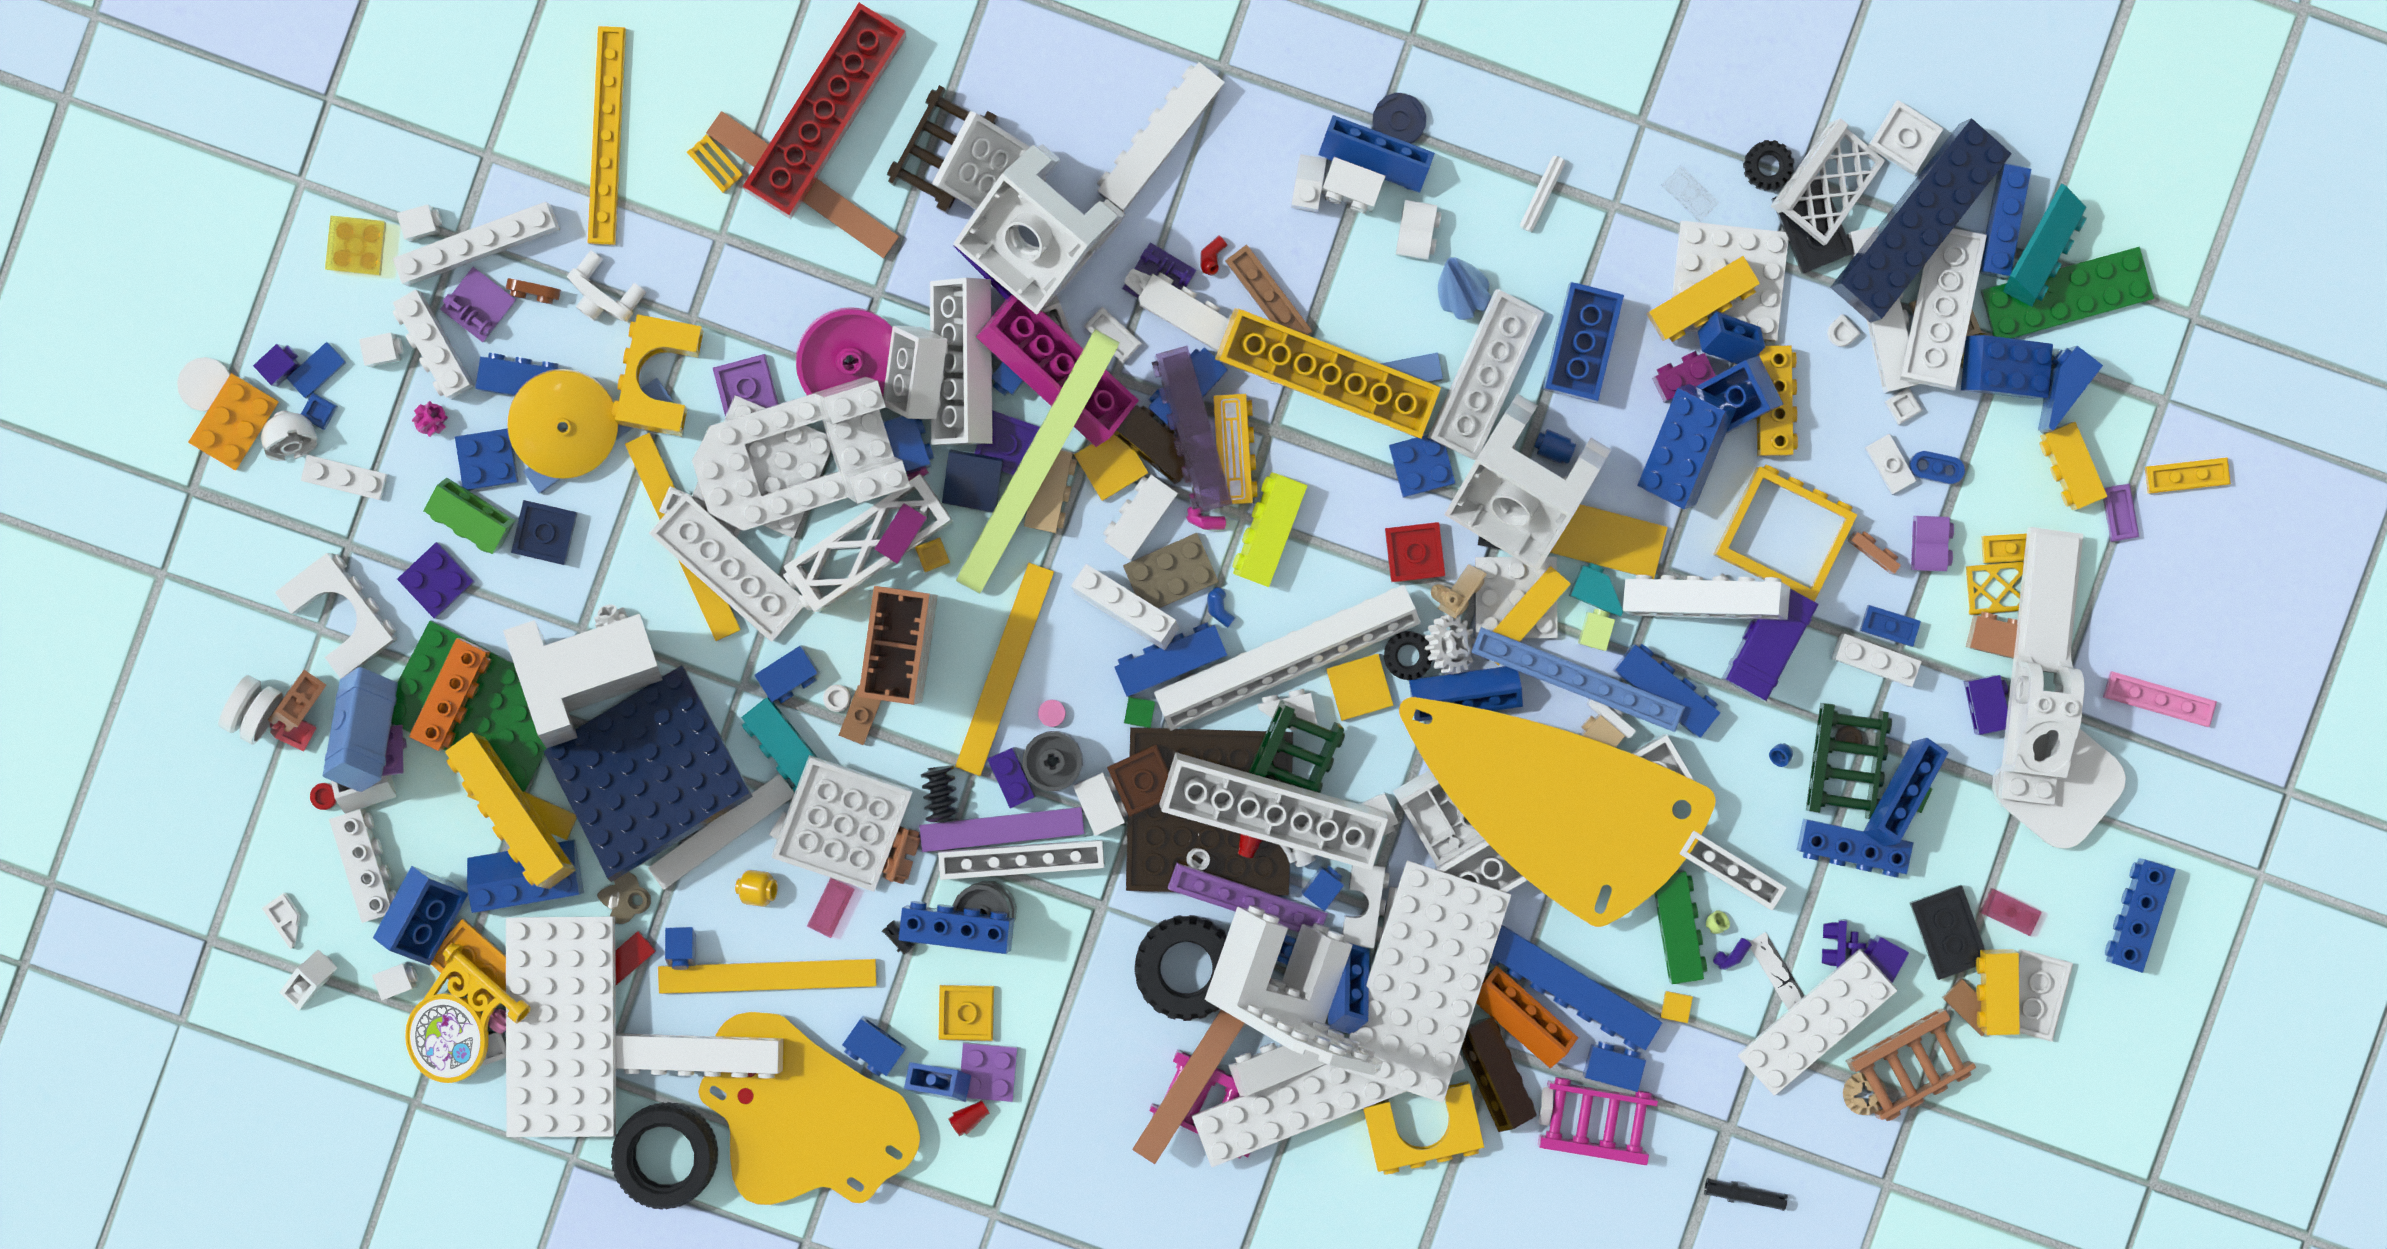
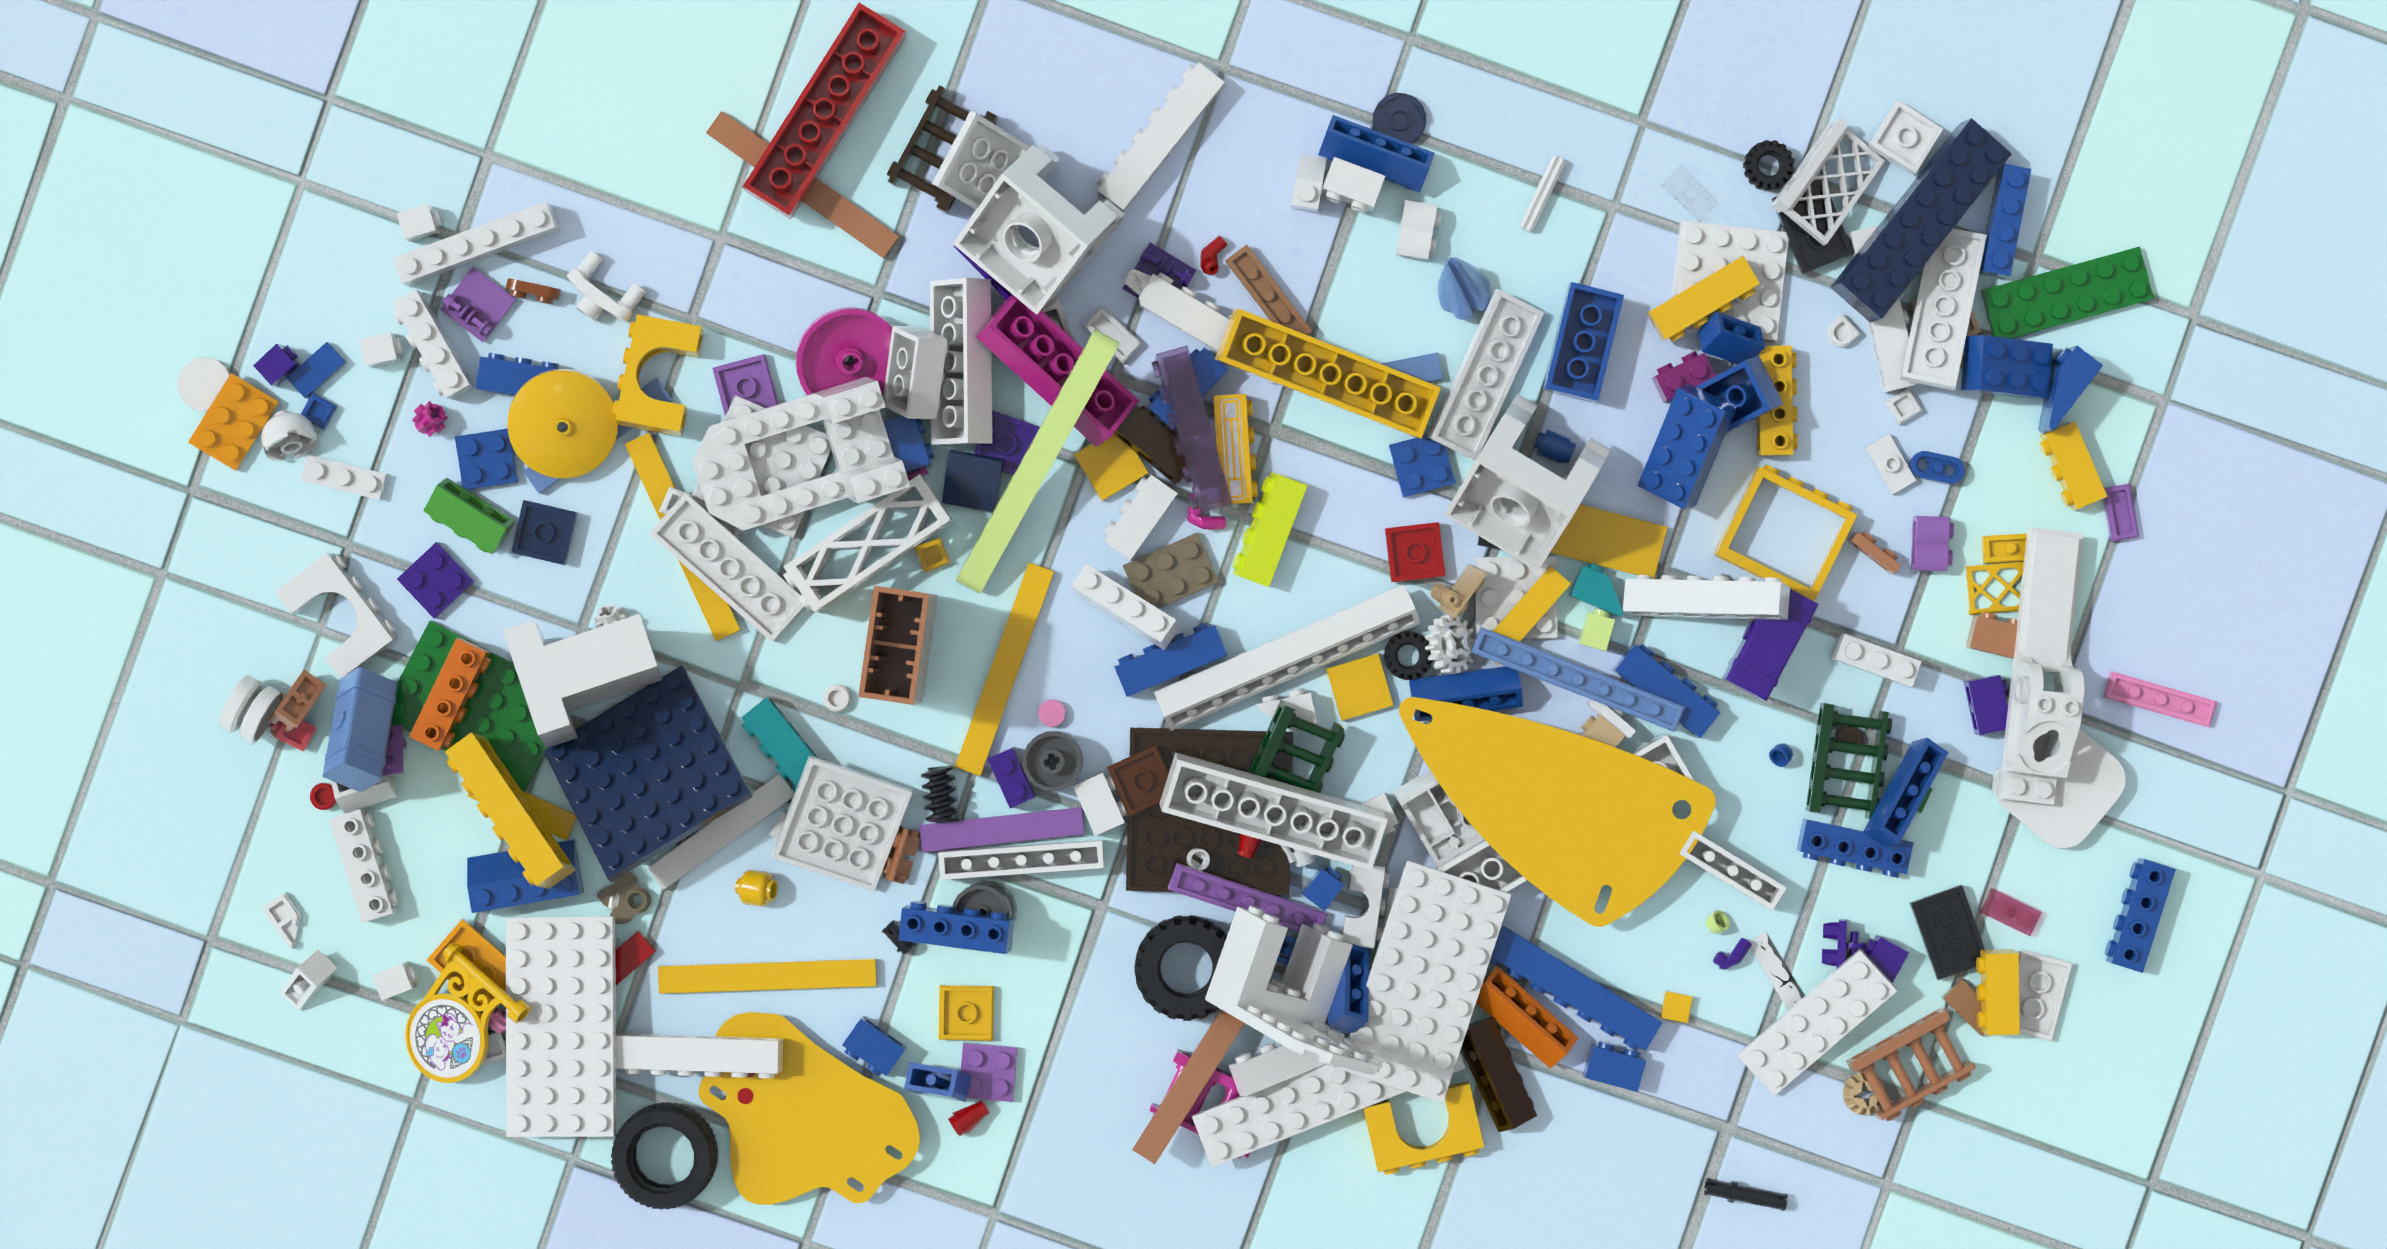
(355, 245): clear yellow plate -> none
(420, 915): blue brick -> none
(606, 135): yellow tile -> none
(680, 947): blue brick -> none
(699, 147): yellow tile -> none
(787, 674): blue brick -> none
(830, 907): clear pink tile -> none
(859, 718): medium nougat plate -> none
(900, 533): magenta tile -> none
(1006, 380): blue brick -> none
(1047, 504): tan brick -> none
(1139, 712): green tile -> none
(1216, 607): blue arm -> none
(1546, 1106): white tile -> none
(1607, 1147): dark pink fence -> none
(1678, 929): green brick -> none
(1890, 625): blue plate -> none
(2046, 246): teal slope -> none
(2187, 475): yellow tile -> none

